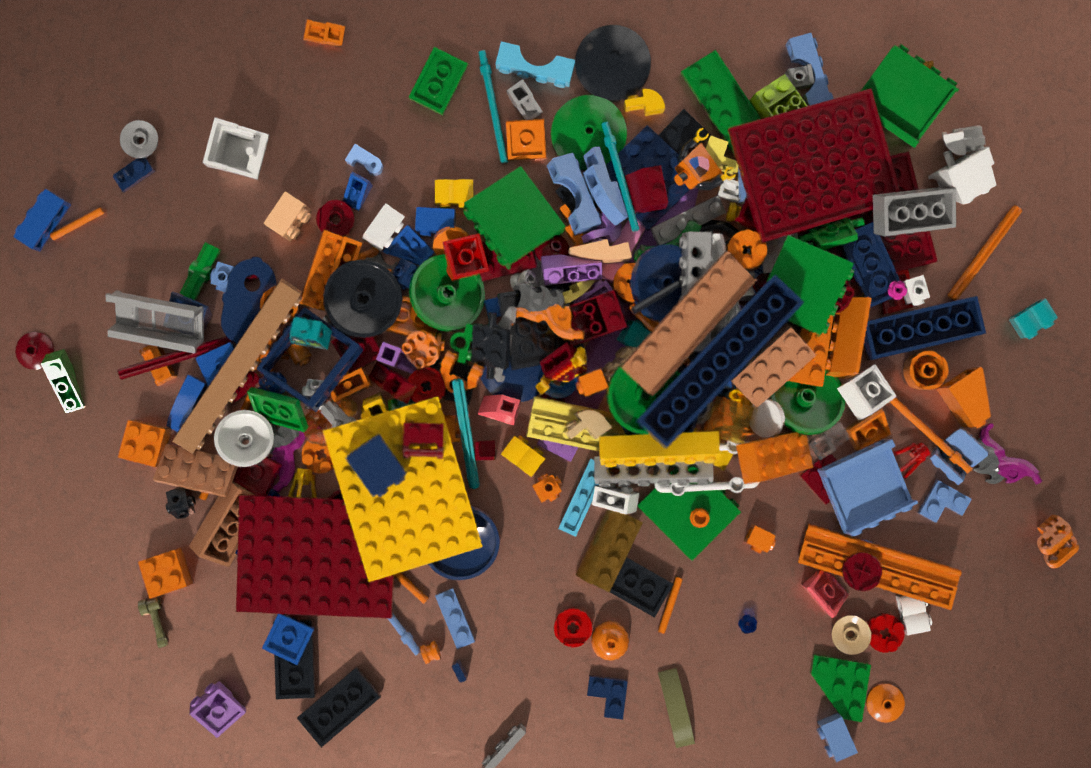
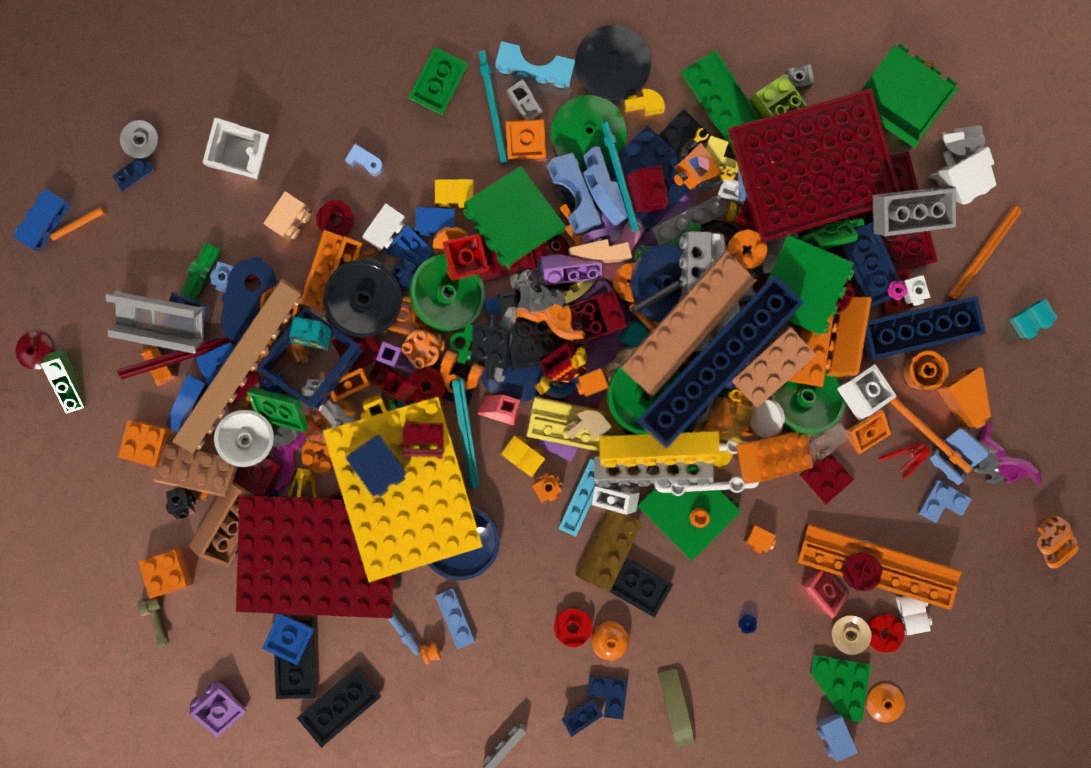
(324, 33): orange slope -> none
(356, 191): blue slope -> none
(411, 587): orange bar -> none
(453, 427): orange brick -> none
(459, 671): dark blue tile -> none
(485, 450): dark red panel -> none
(581, 717): none -> dark blue plate
(670, 605): orange piece -> none
(803, 51): medium blue arch -> none
(866, 487): medium blue panel -> none

